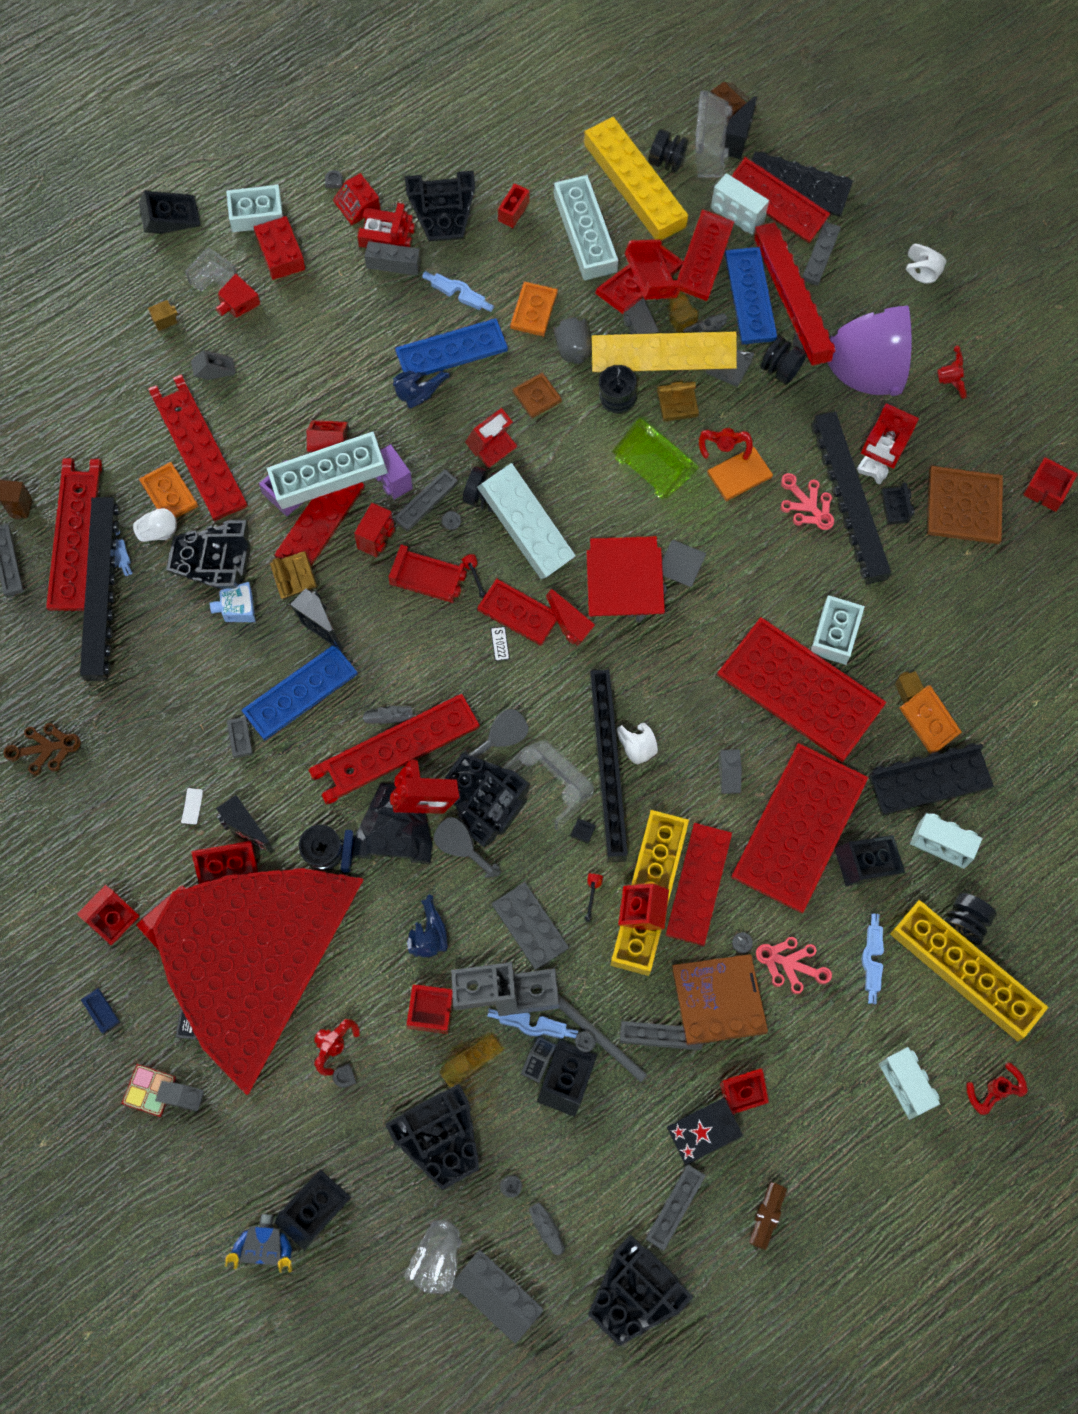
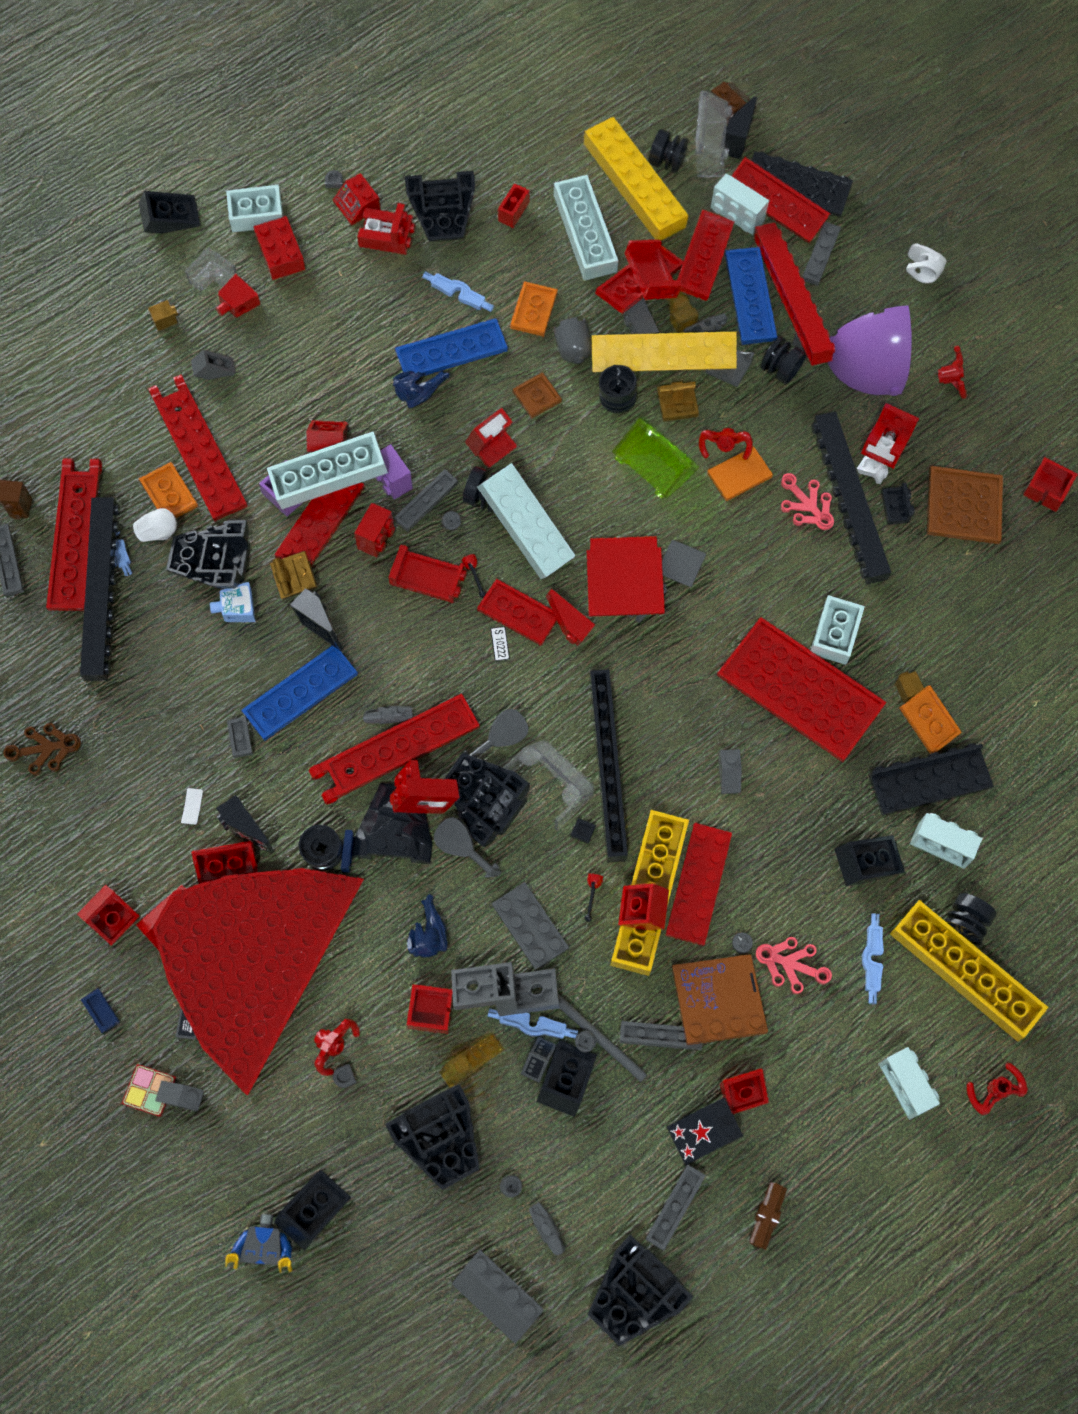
(392, 258): dark grey brick -> none
(436, 1258): clear hair -> none
(638, 747): white helmet -> none
(799, 828): red plate -> none

